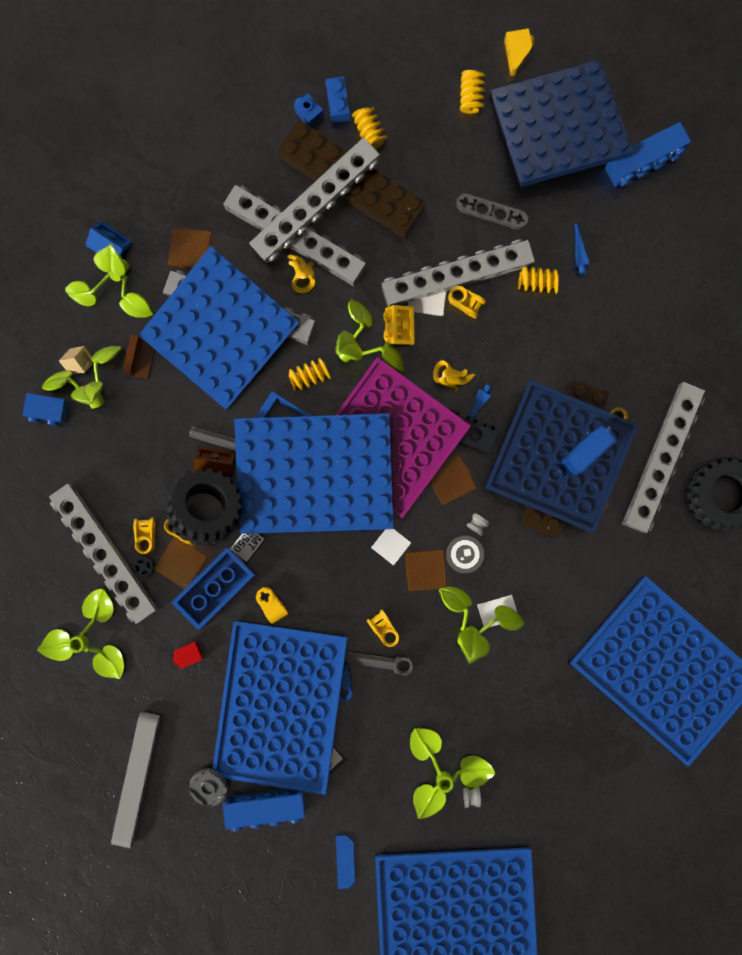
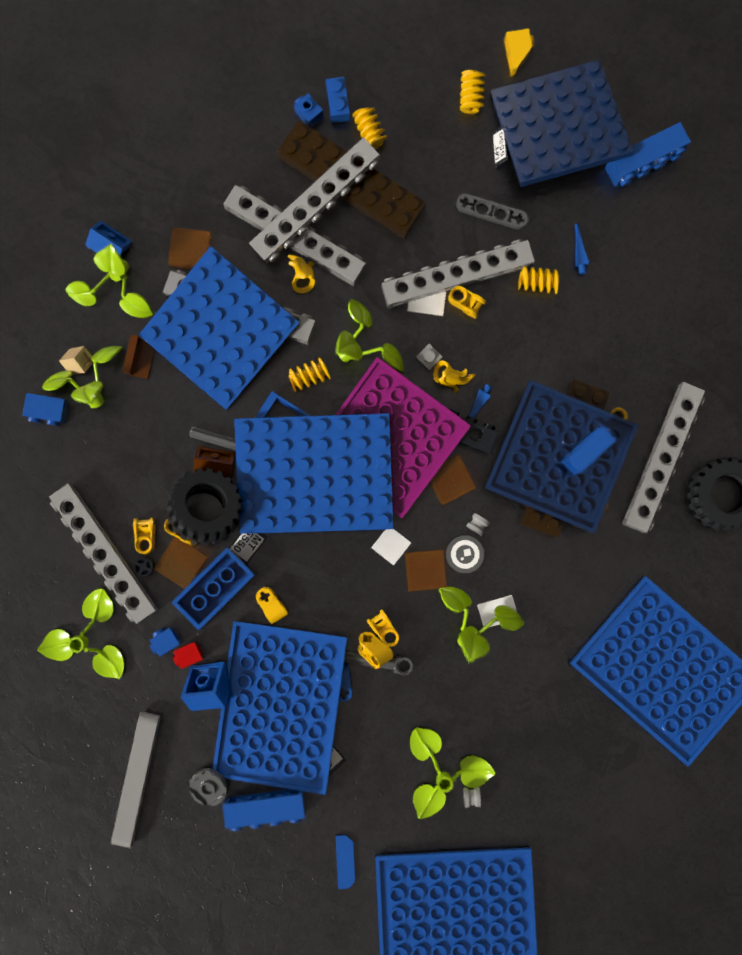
(164, 641): none -> blue brick
(206, 687): none -> blue slope
(374, 650): none -> yellow piece
(399, 325): yellow bracket -> none
(429, 357): none -> light grey plate
(499, 146): none -> sticker

